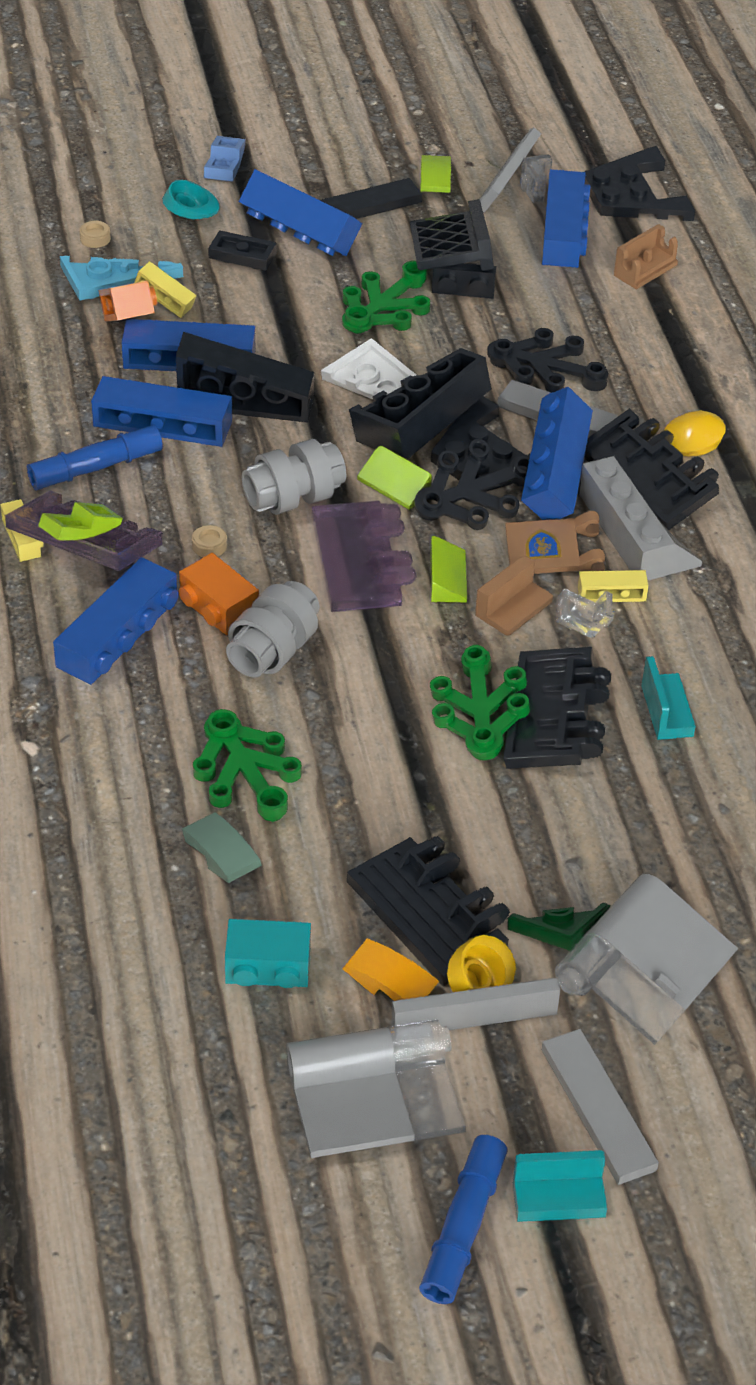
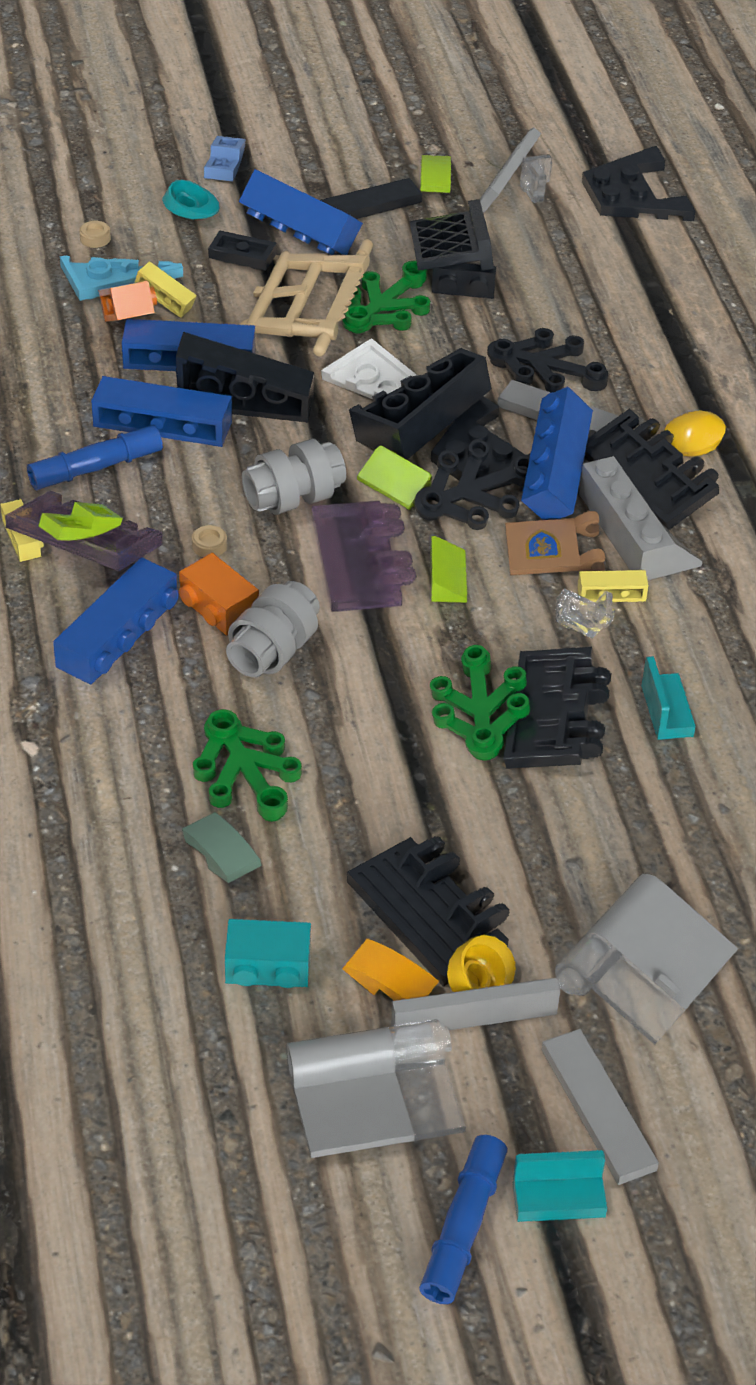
(291, 325): none -> tan piece
(511, 597): medium nougat panel -> none
(557, 926): dark green tile -> none
(566, 218): blue brick -> none
(645, 257): medium nougat hinge -> none

